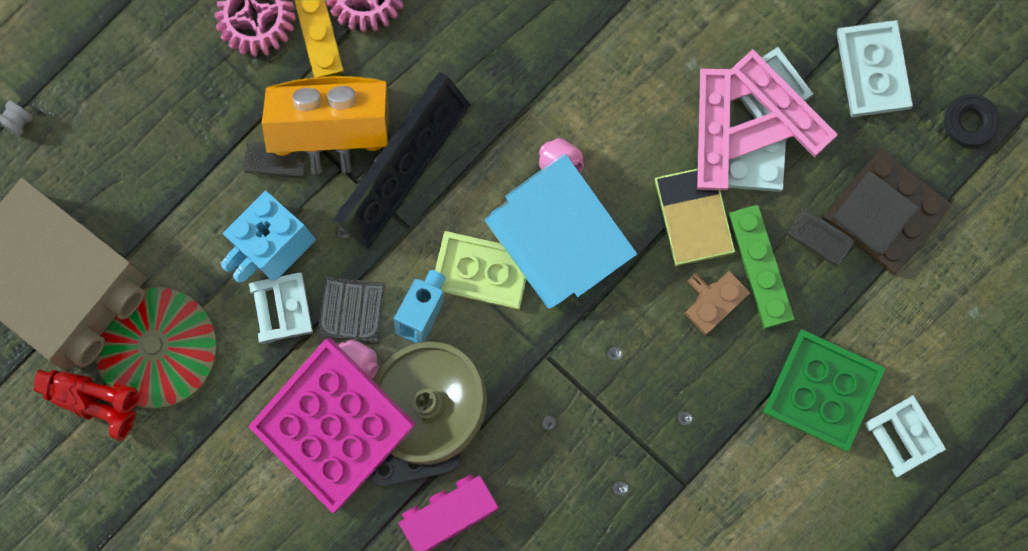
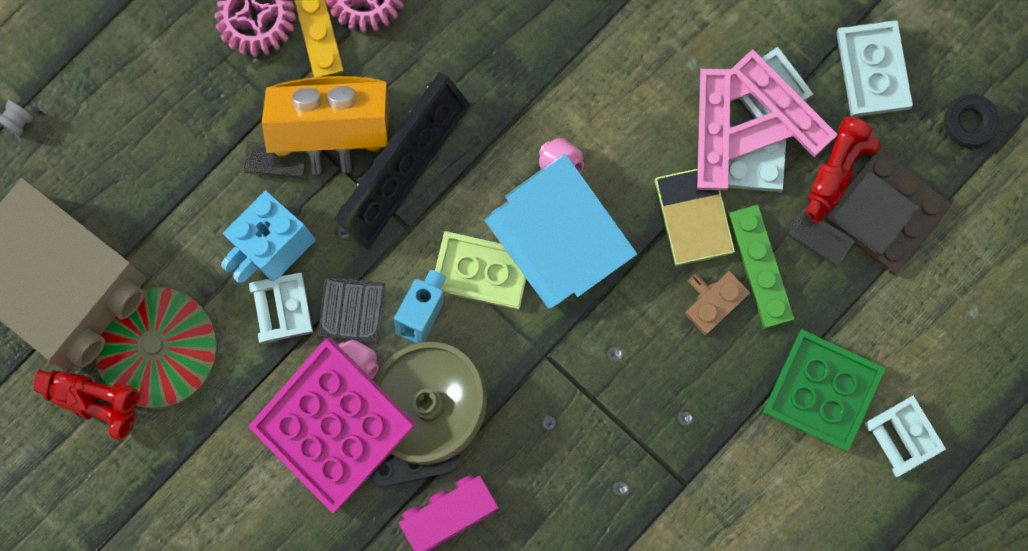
(834, 177): none -> red piece

